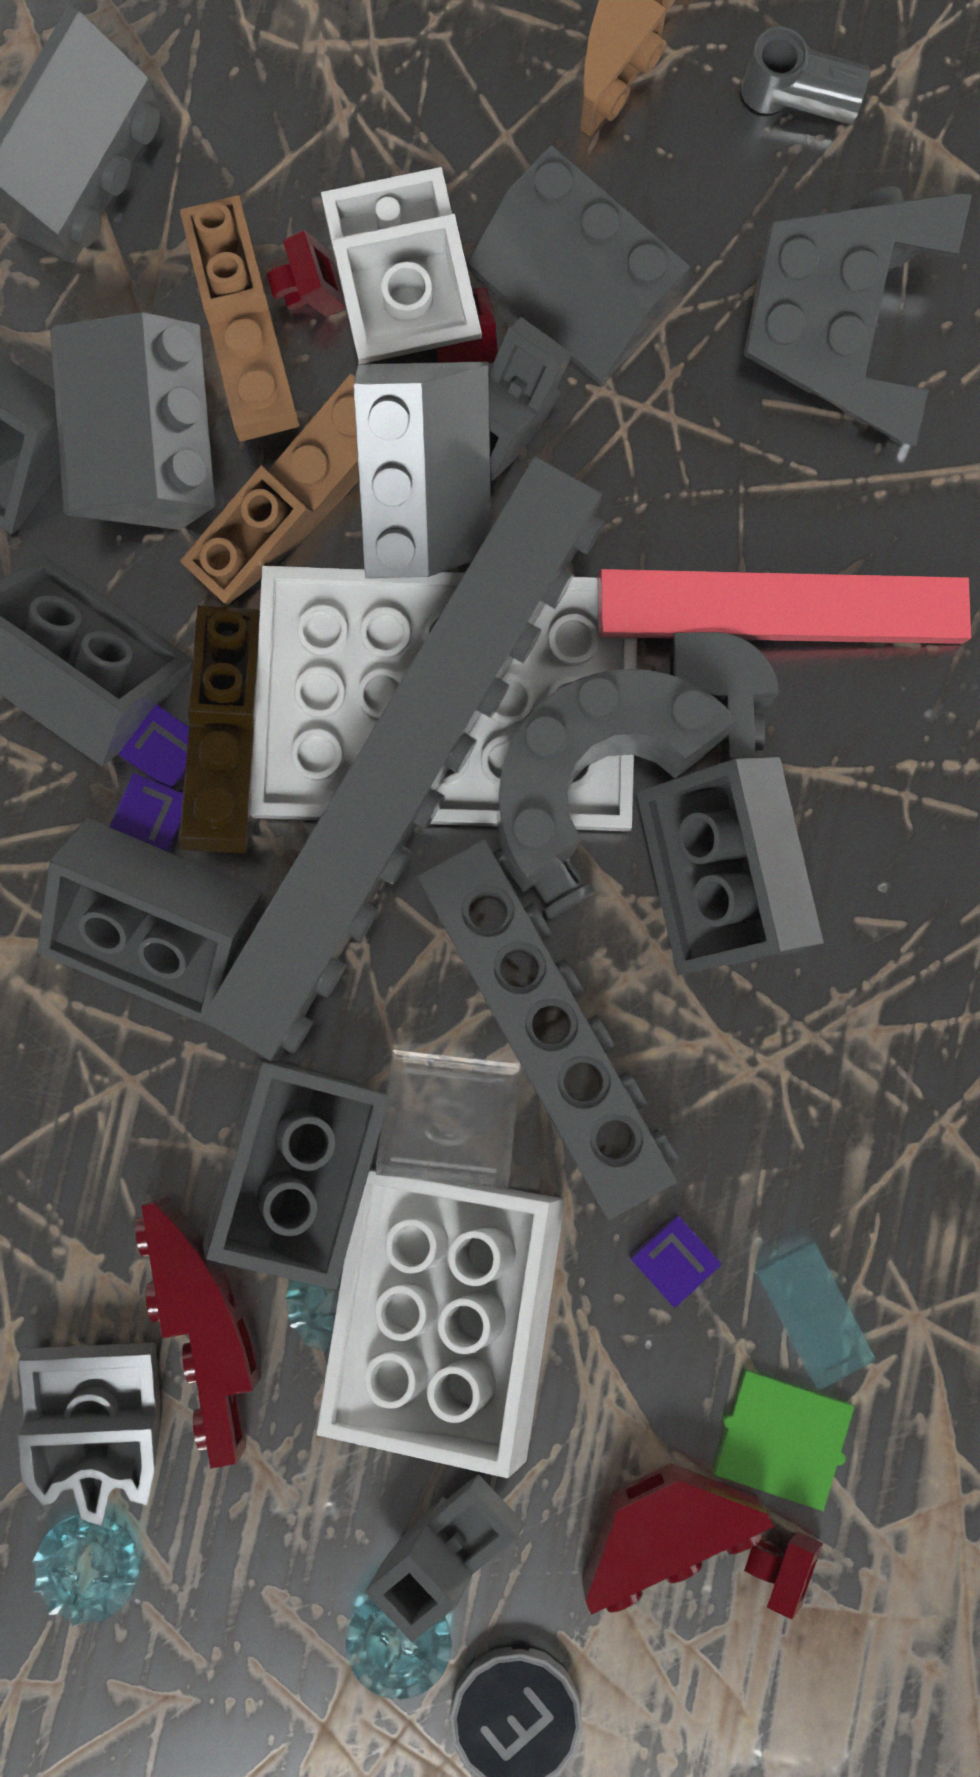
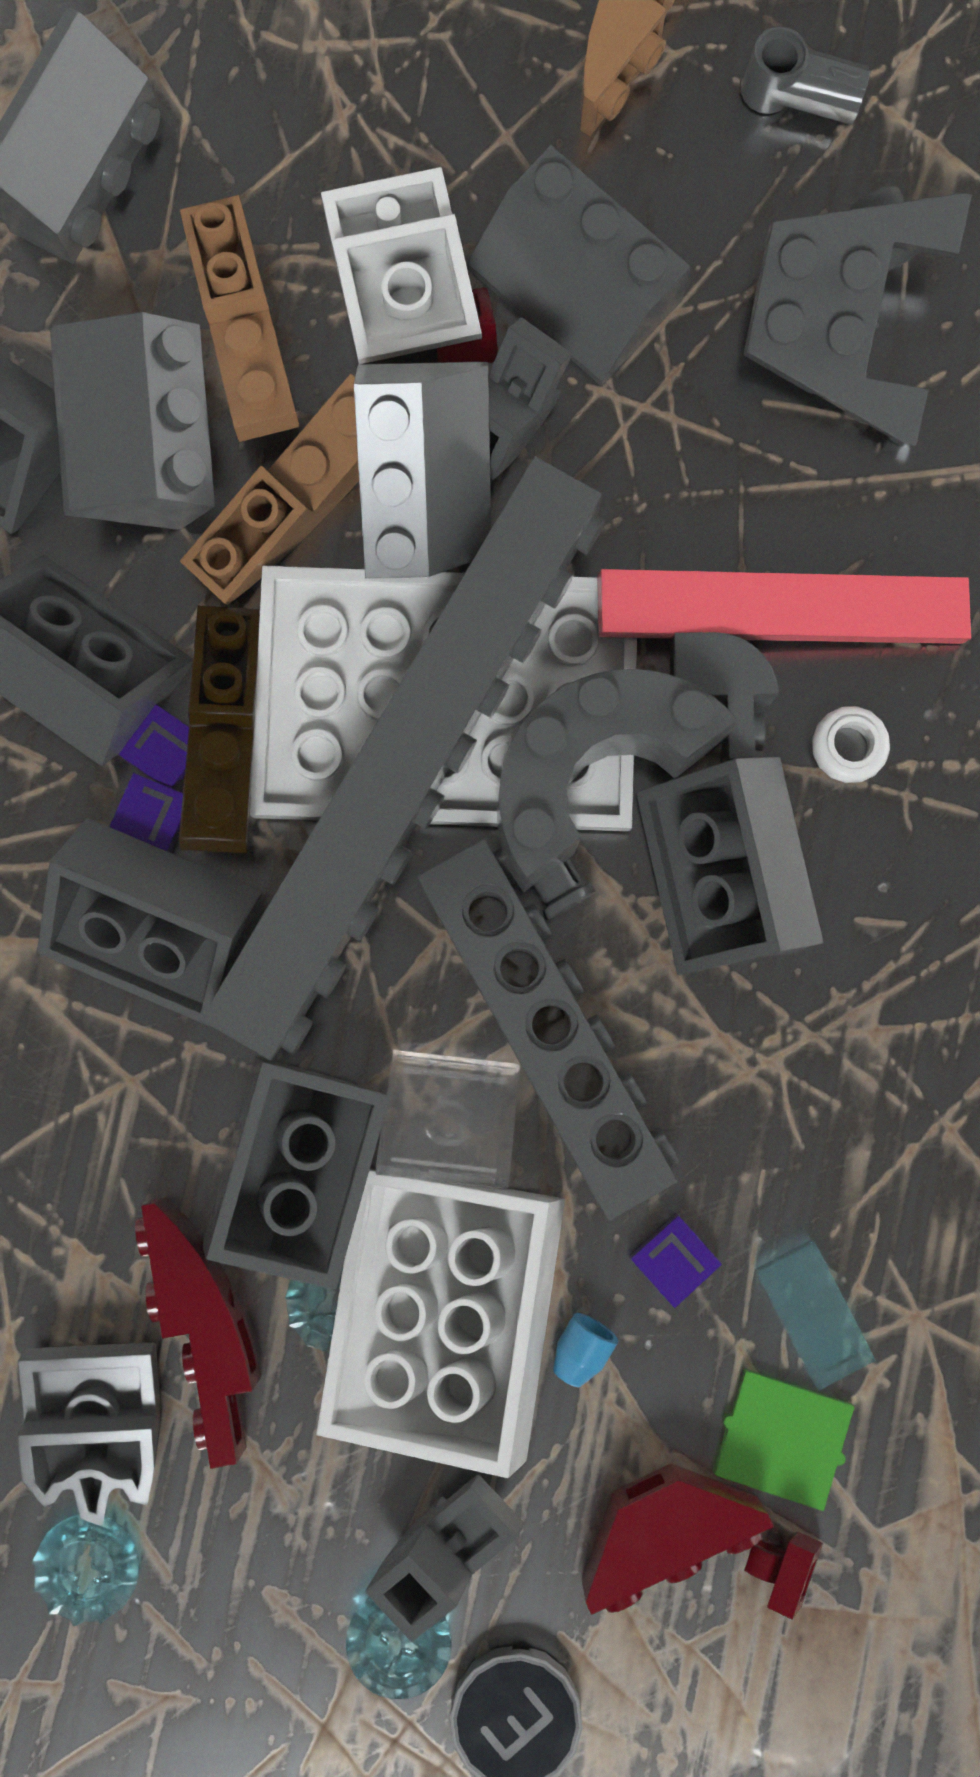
(308, 277): dark red tile -> none
(583, 1350): none -> dark azure hose
(869, 726): none -> white piece

